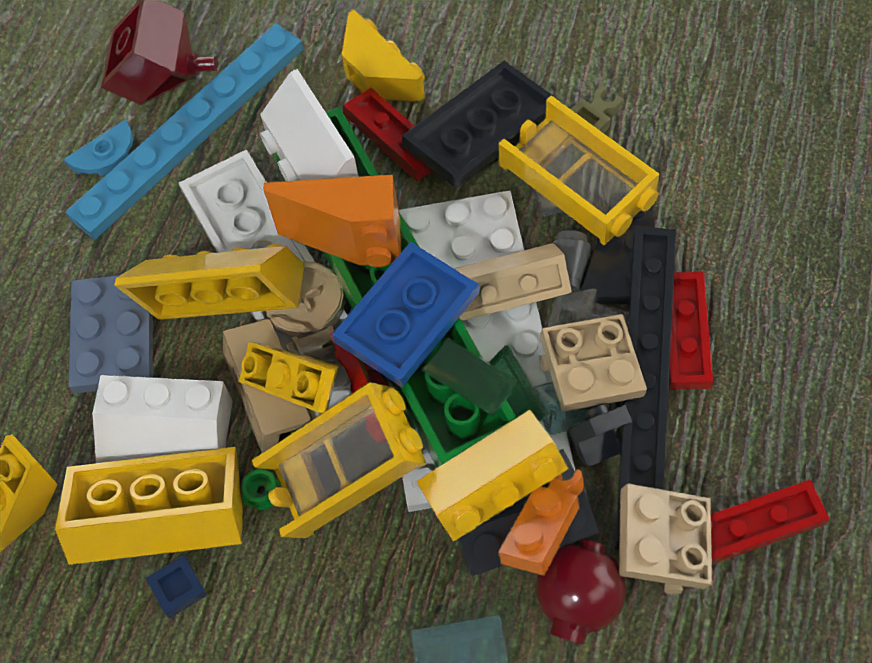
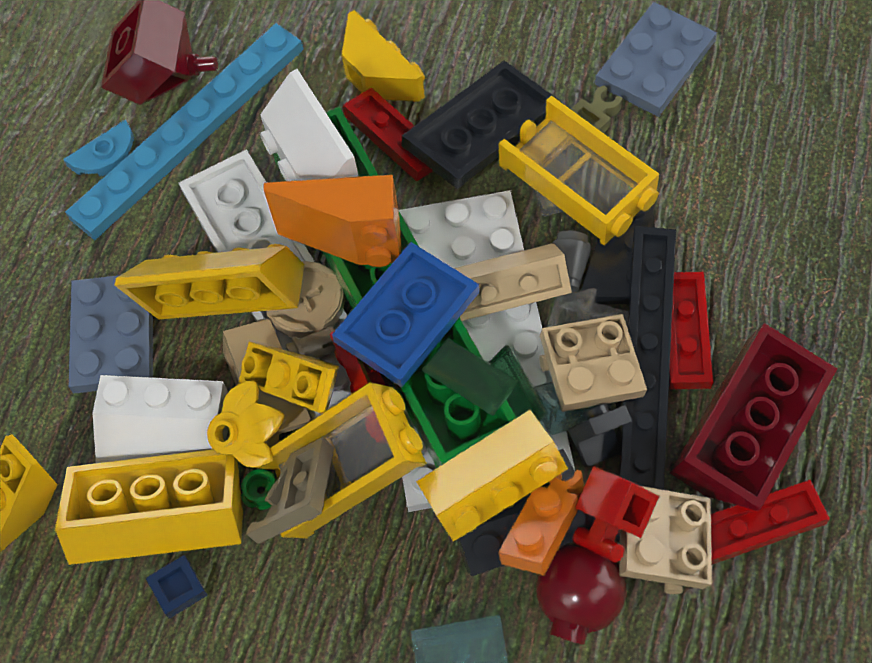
(248, 424): none -> yellow plate
(297, 492): none -> dark tan wing
(615, 506): none -> red brick
(655, 58): none -> sand blue plate
(754, 420): none -> dark red slope

